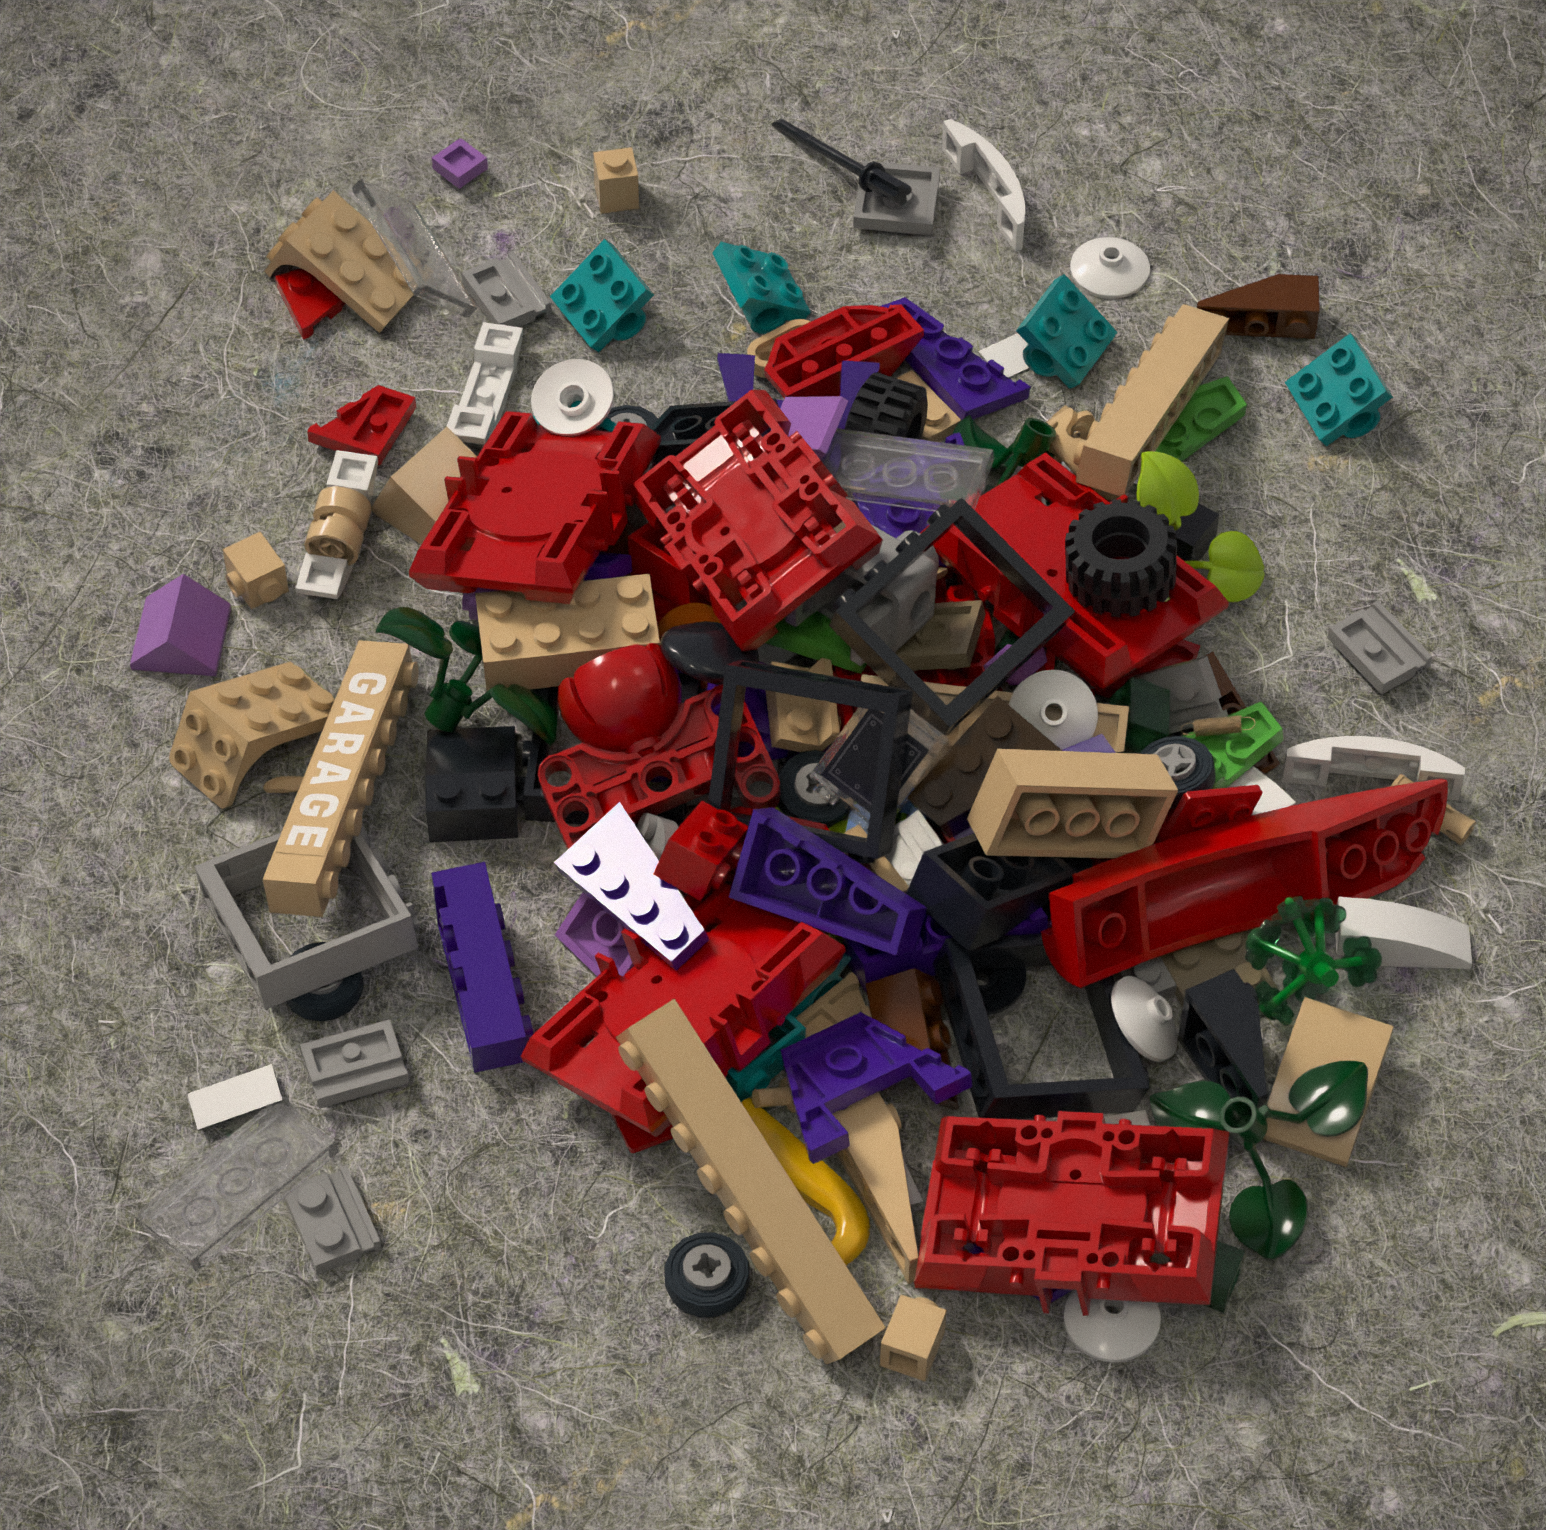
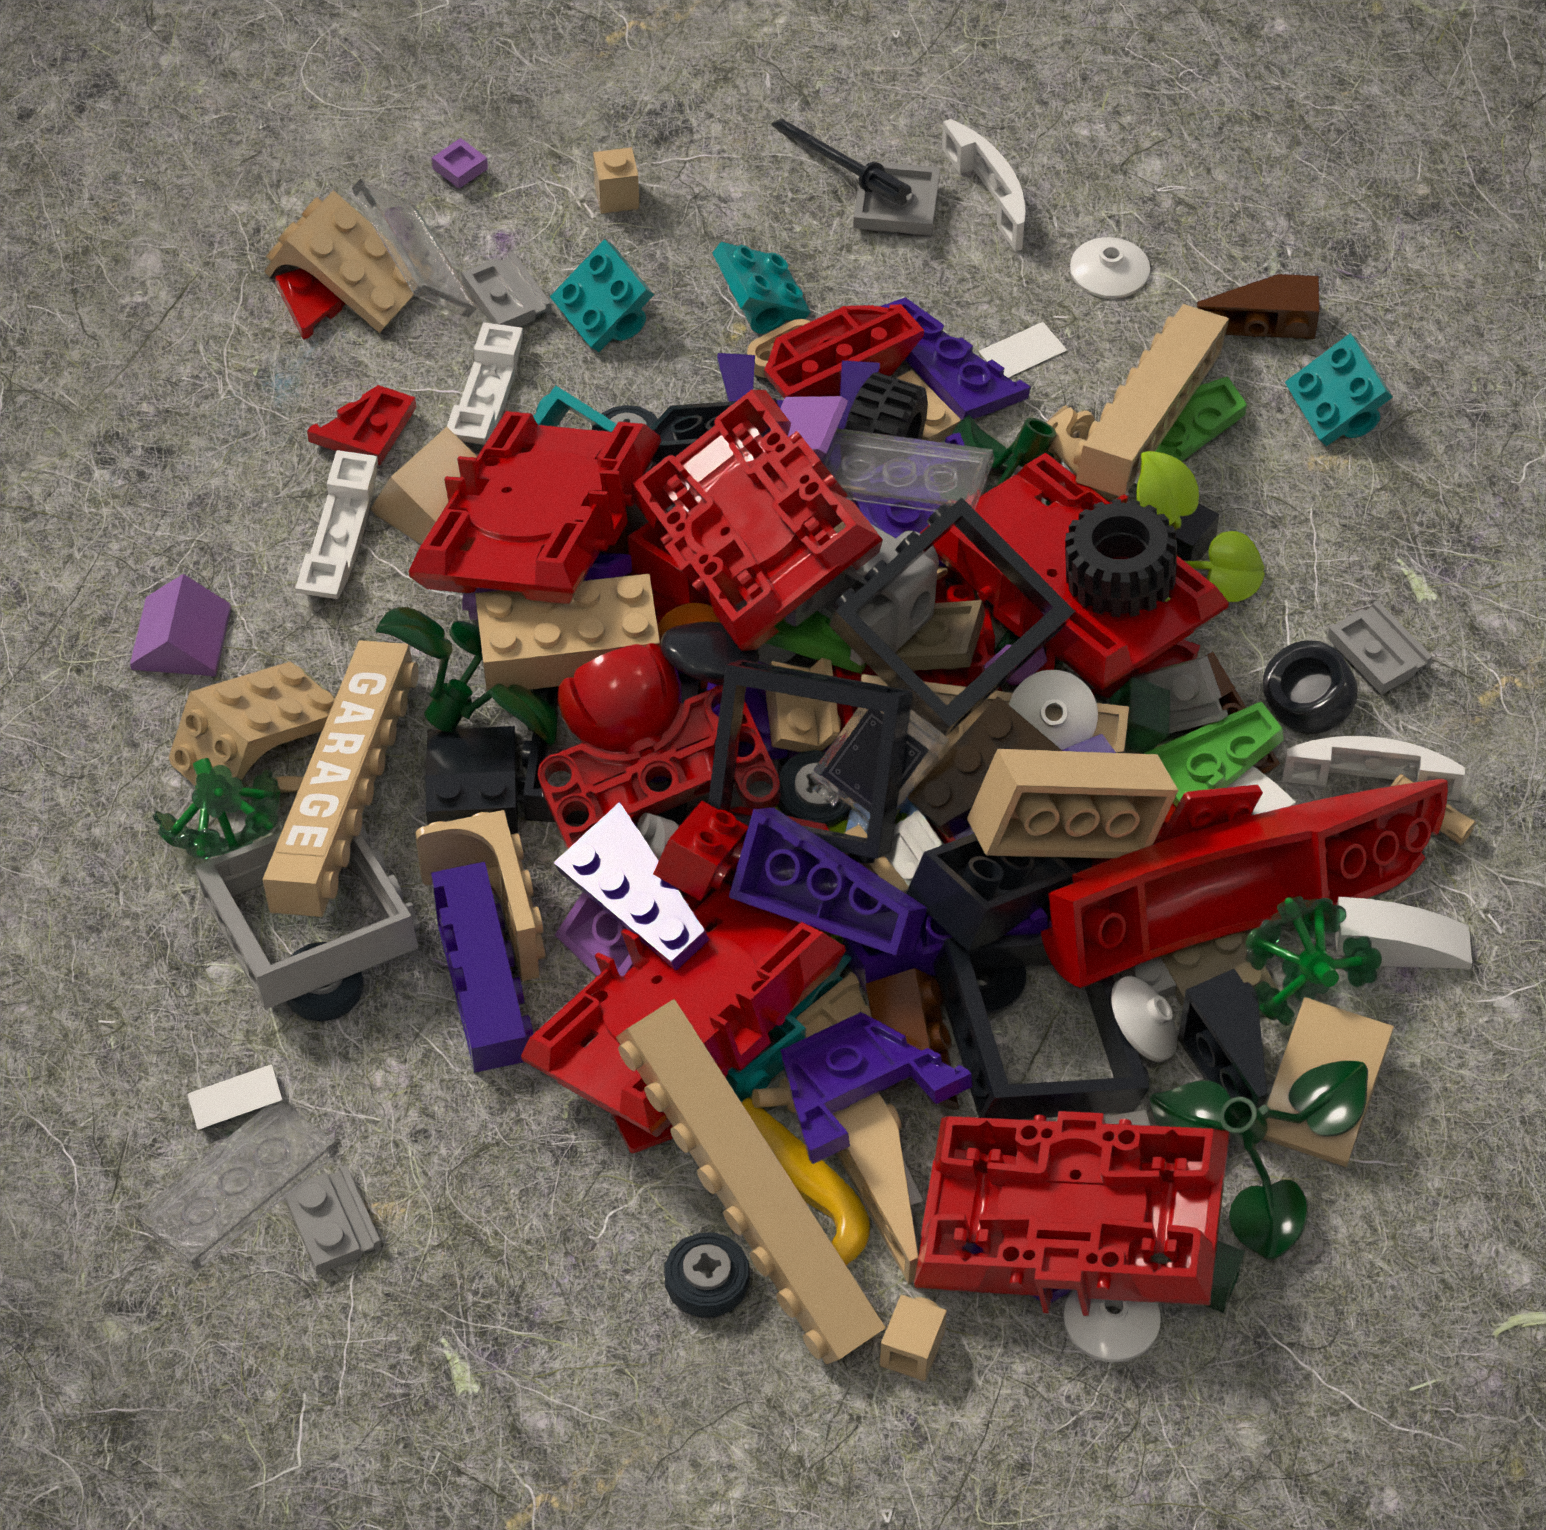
(214, 796): none -> clear green plant
(255, 571): tan brick -> none
(338, 524): tan wheel -> none
(354, 1063): light grey plate -> none
(489, 840): none -> tan bracket
(565, 384): white dish -> none
(1064, 333): teal plate -> none
(1187, 763): black wheel -> none
(1217, 726): tan piece -> none
(1310, 687): none -> black piece

